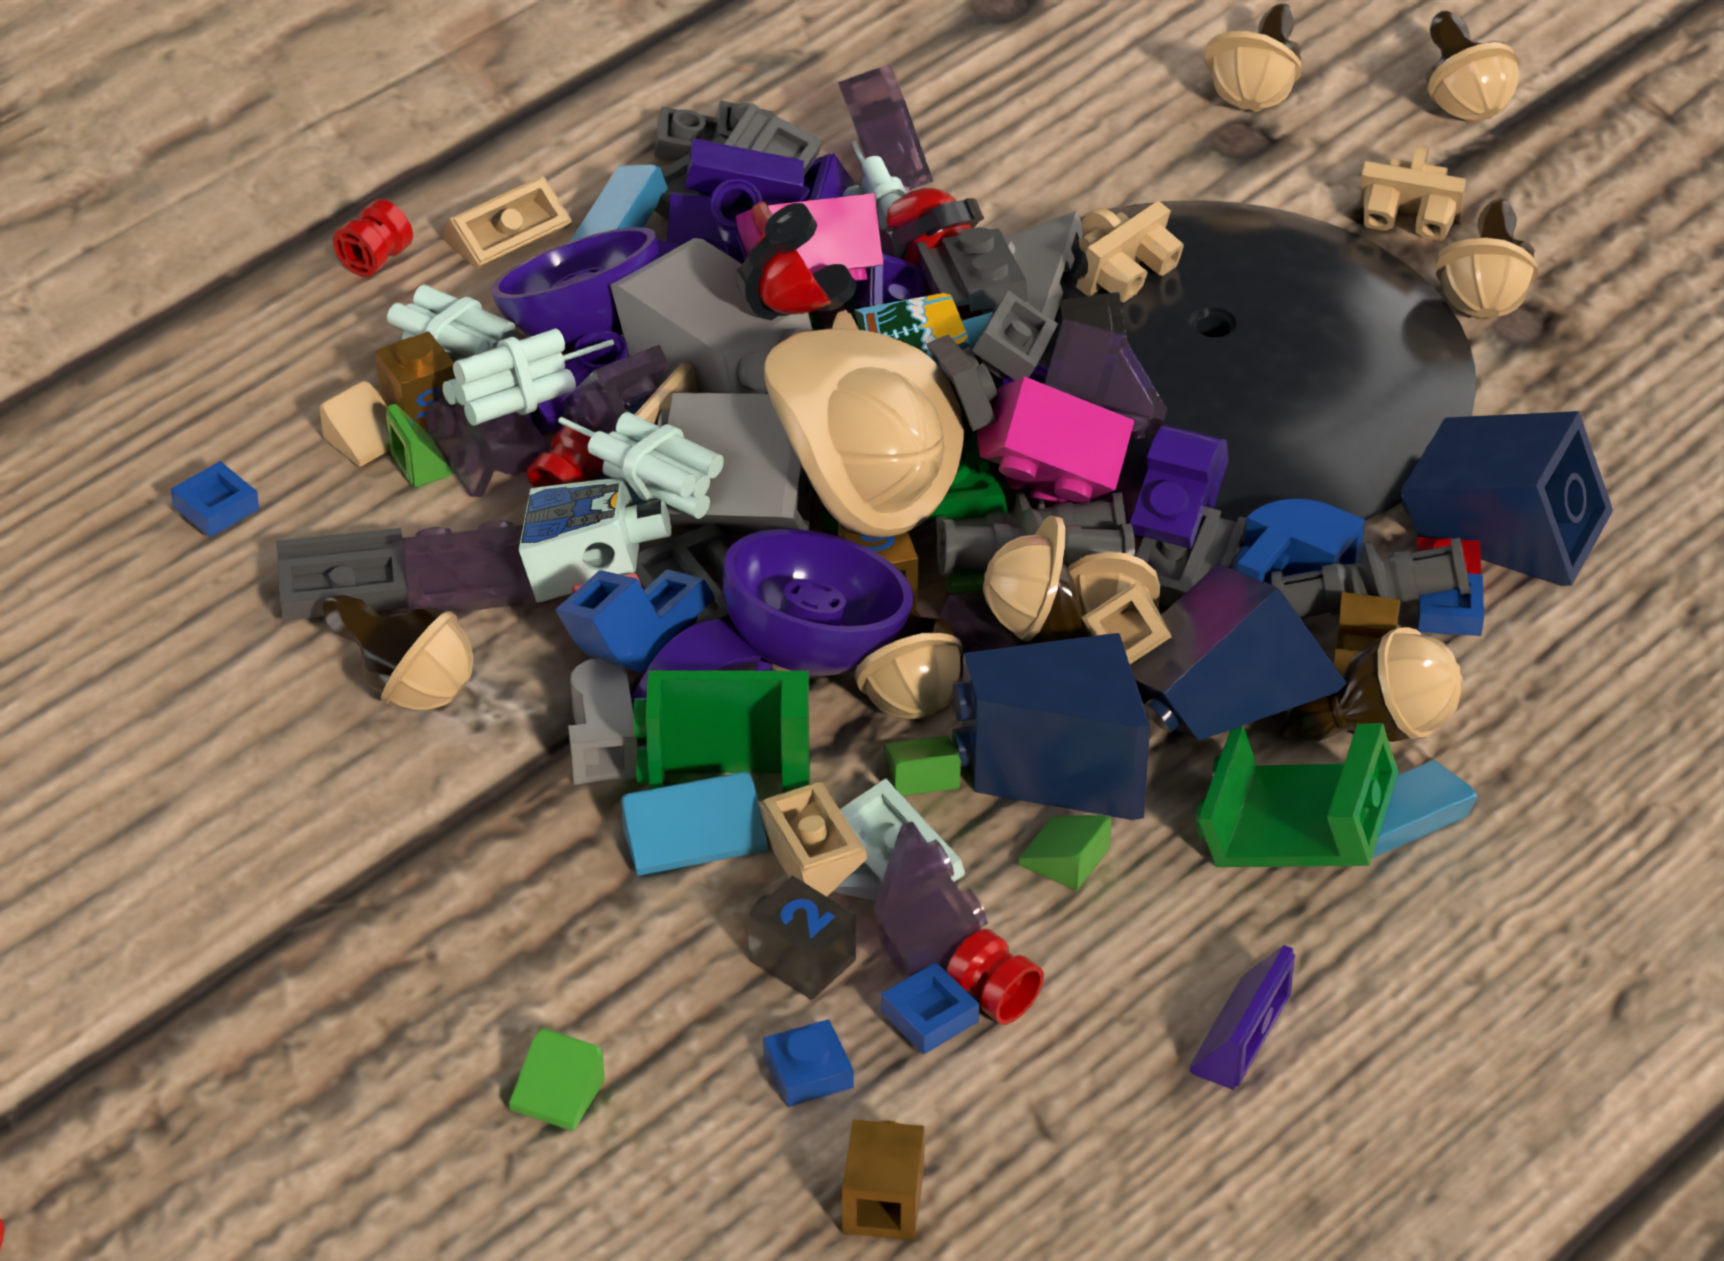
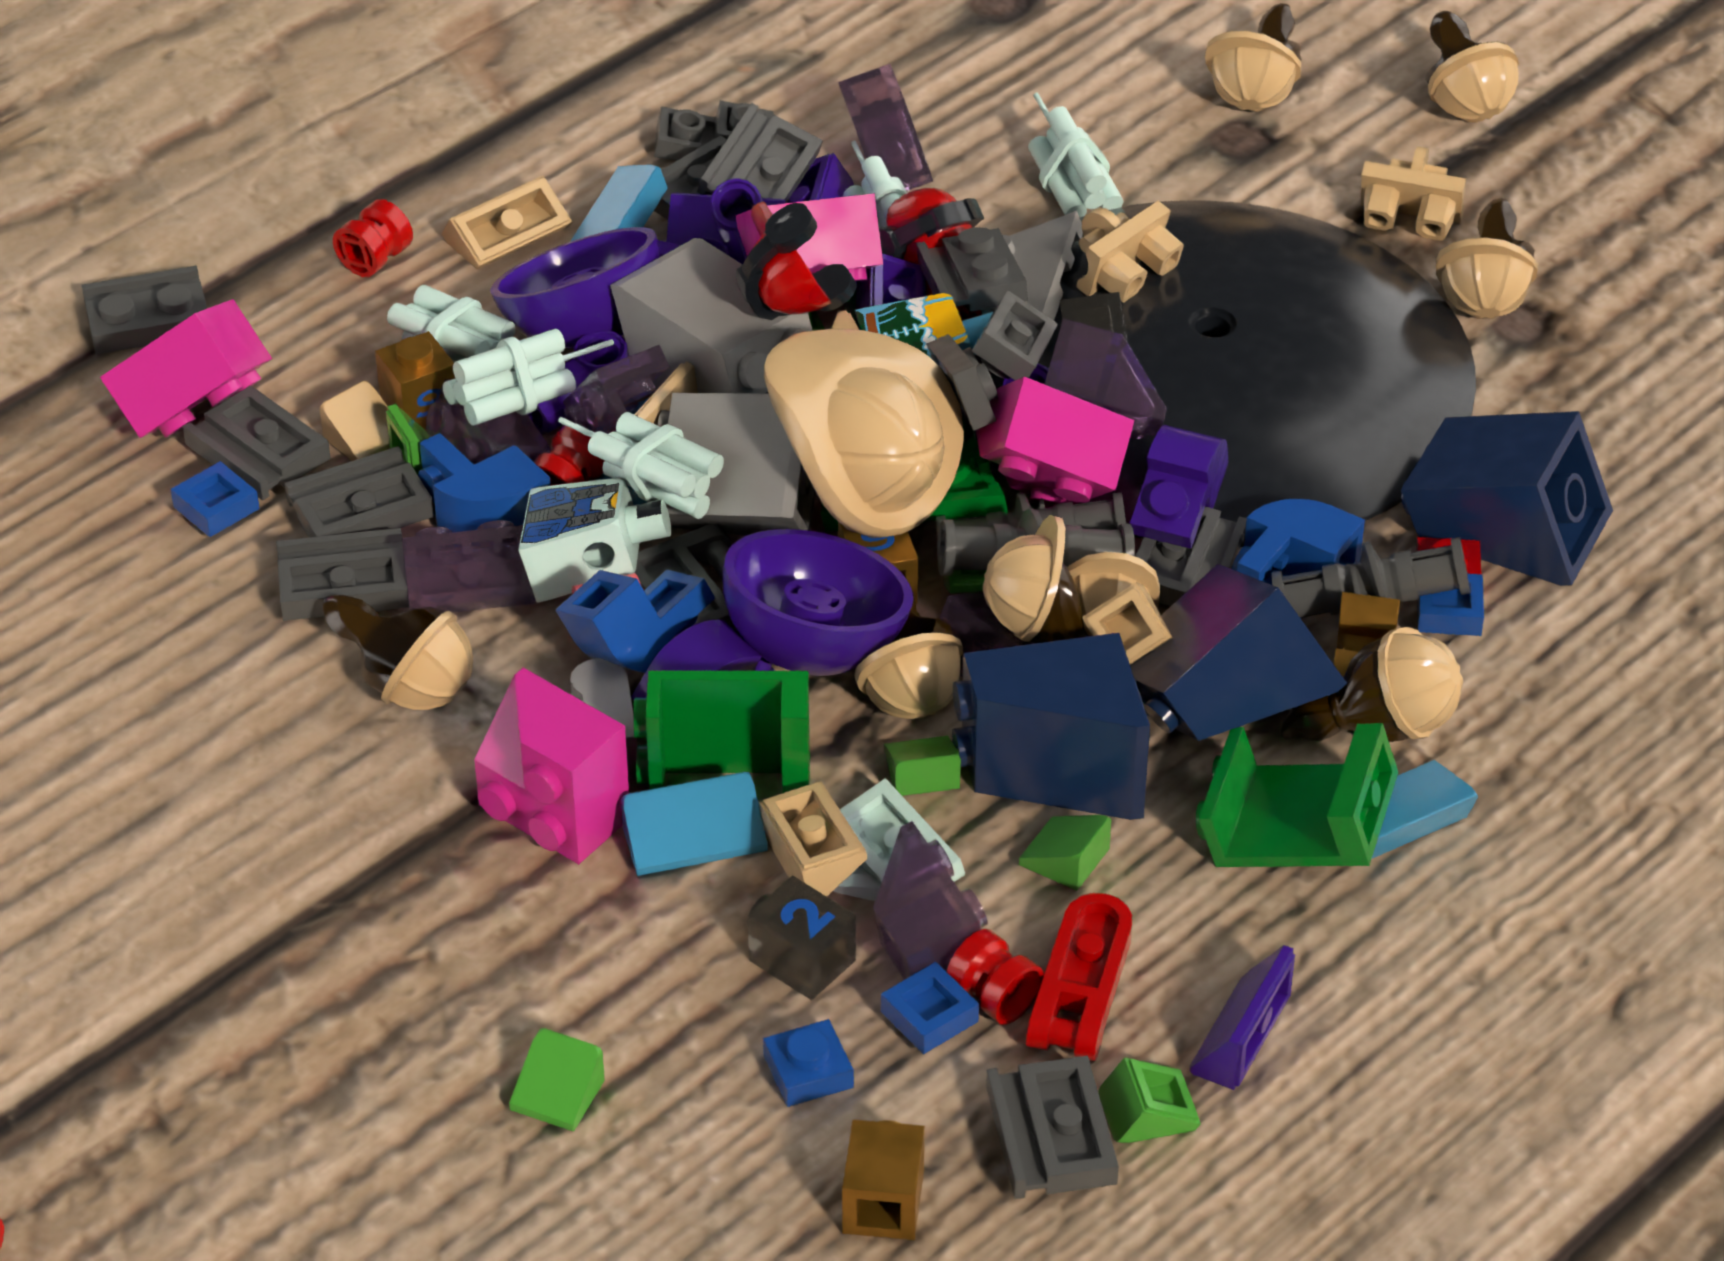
(141, 307): none -> dark grey plate
(197, 360): none -> dark pink slope
(257, 441): none -> dark grey plate
(360, 496): none -> dark grey plate
(481, 492): none -> blue brick
(553, 768): none -> dark pink slope
(771, 174): dark purple slope -> none
(1052, 1127): none -> dark grey plate
(1072, 165): none -> light aqua piece
(1082, 975): none -> red plate
(1147, 1102): none -> bright green slope

